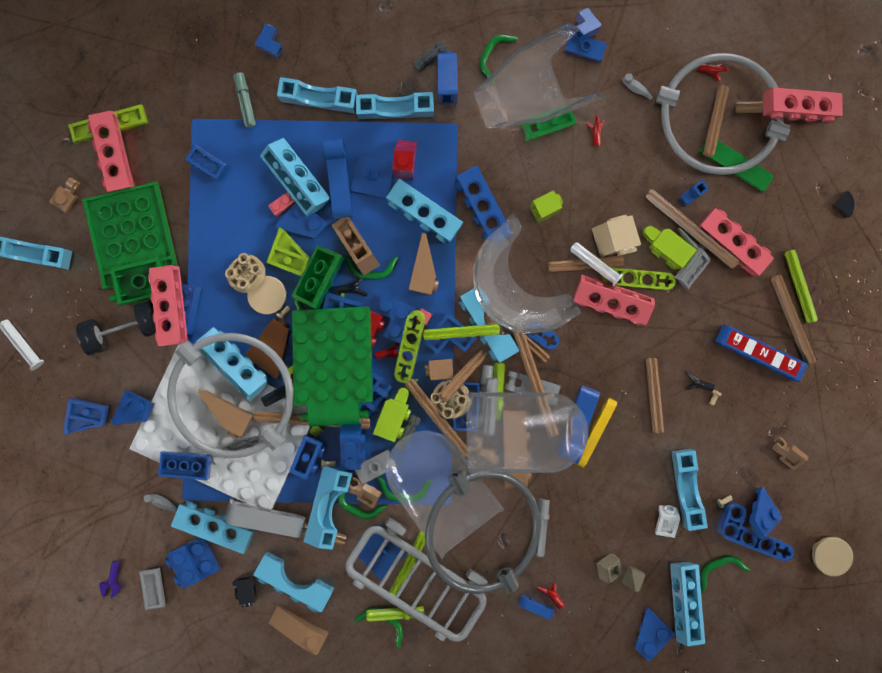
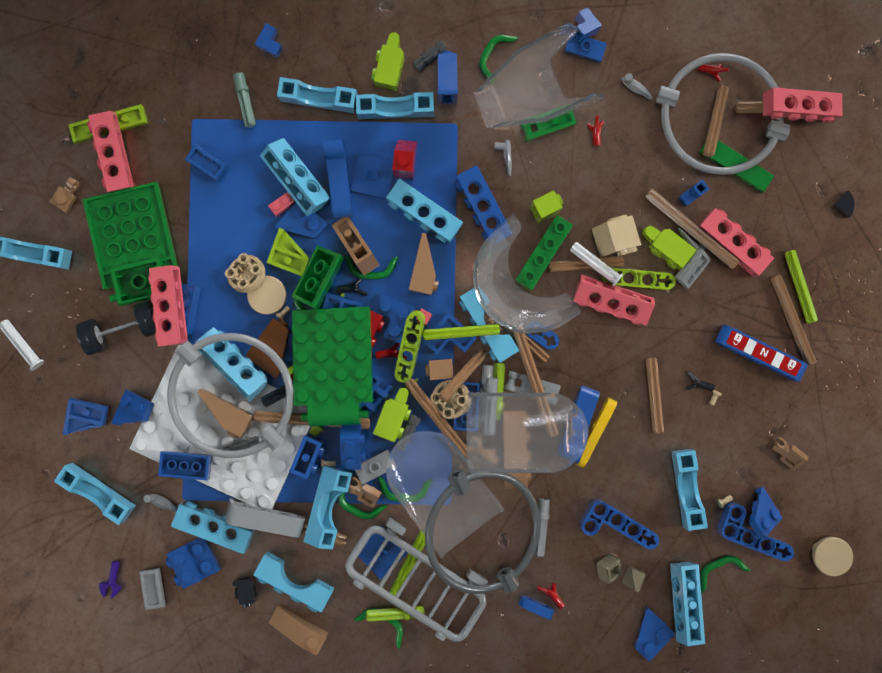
(82, 483): none -> medium azure arch
(389, 65): none -> lime hinge
(507, 154): none -> light grey bar
(543, 253): none -> green brick
(622, 526): none -> blue beam
(667, 521): white bracket -> none

